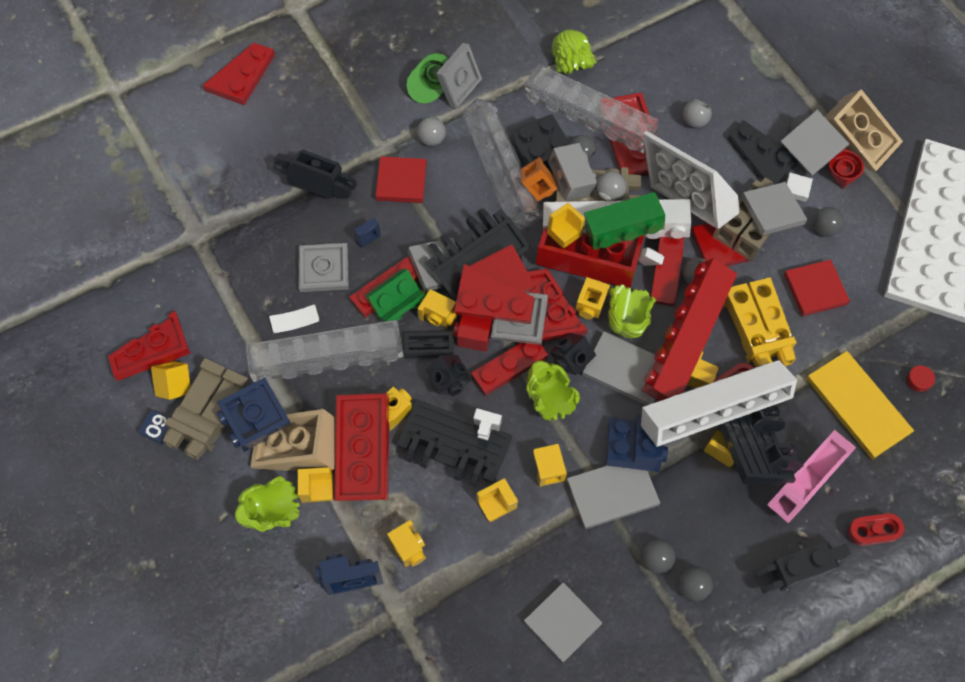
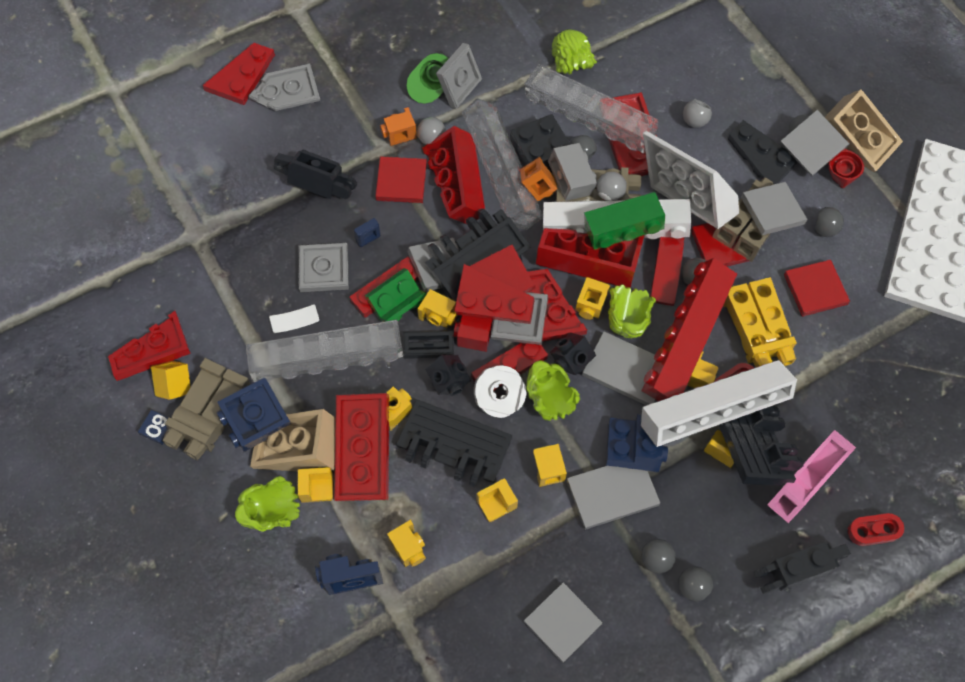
(287, 88): none -> light grey tile
(399, 127): none -> orange brick
(457, 173): none -> red wedge
(486, 422): white tile -> none
(511, 382): none -> white plate
(565, 225): yellow panel -> none
(650, 257): white tile -> none
(799, 186): white tile -> none
(859, 405): yellow tile -> none
(920, 378): red tile -> none

